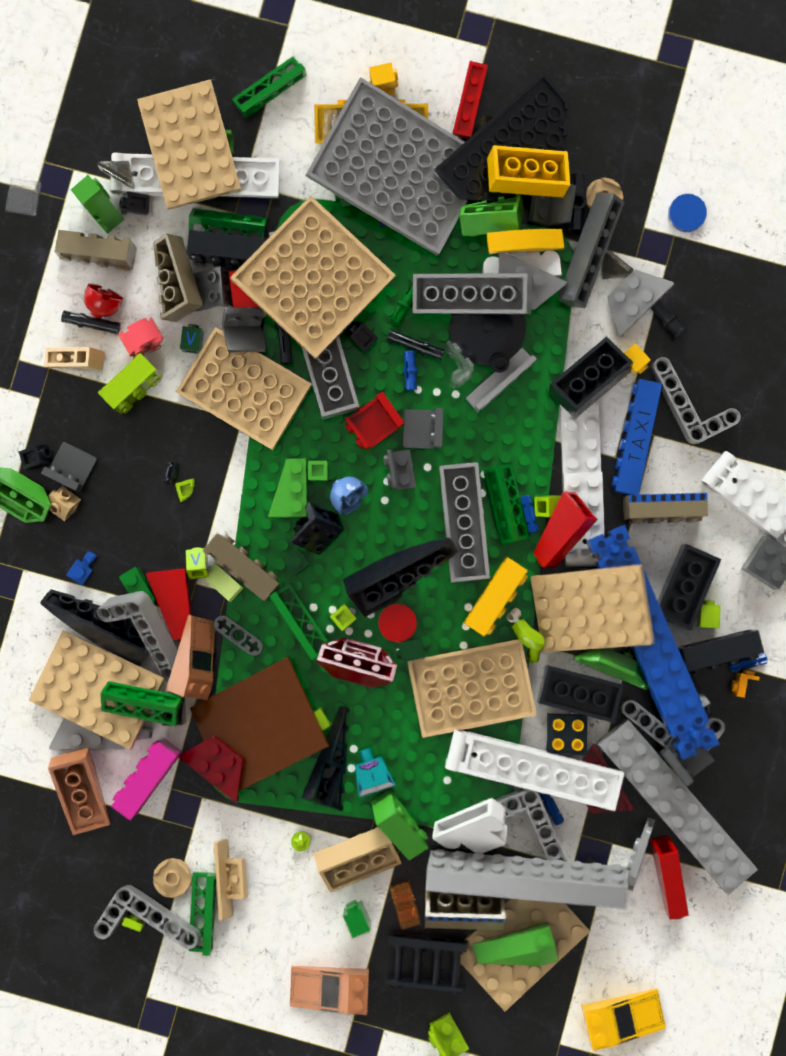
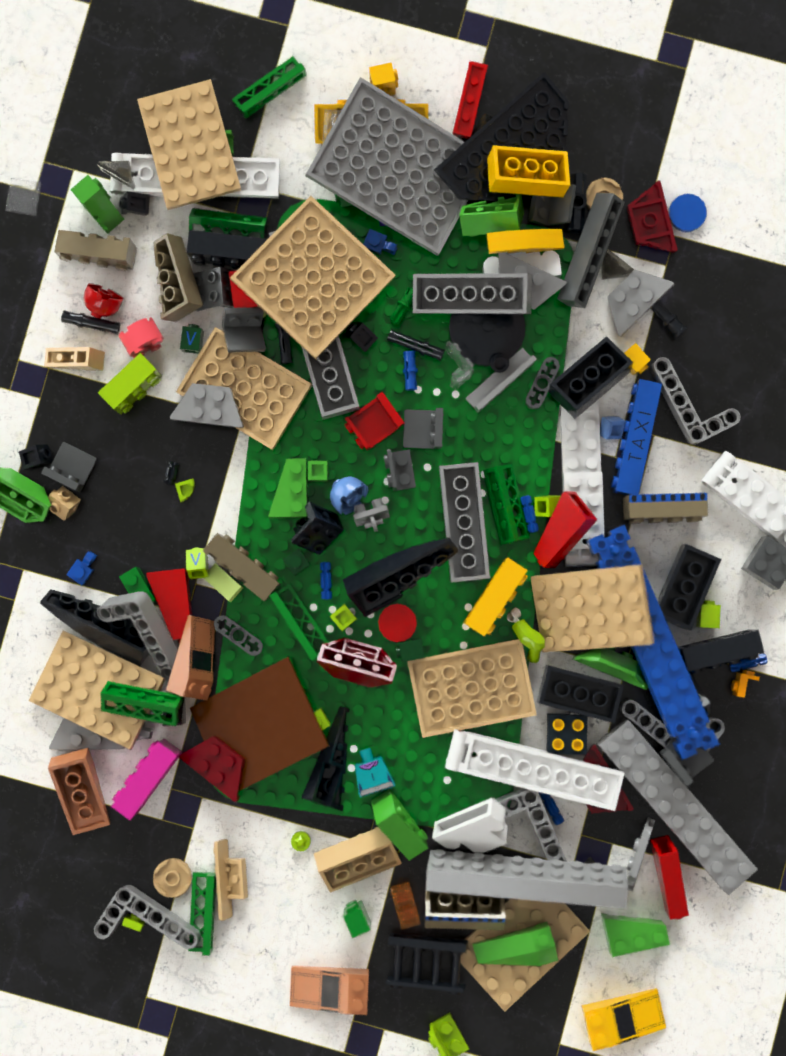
(208, 406): none -> light grey wing
(325, 580): none -> blue axle
(371, 517): none -> light grey hips
(377, 242): none -> blue plate
(543, 368): none -> dark grey beam
(612, 427): none -> medium blue slope
(633, 935): none -> bright green wedge
(651, 220): none -> dark red wing

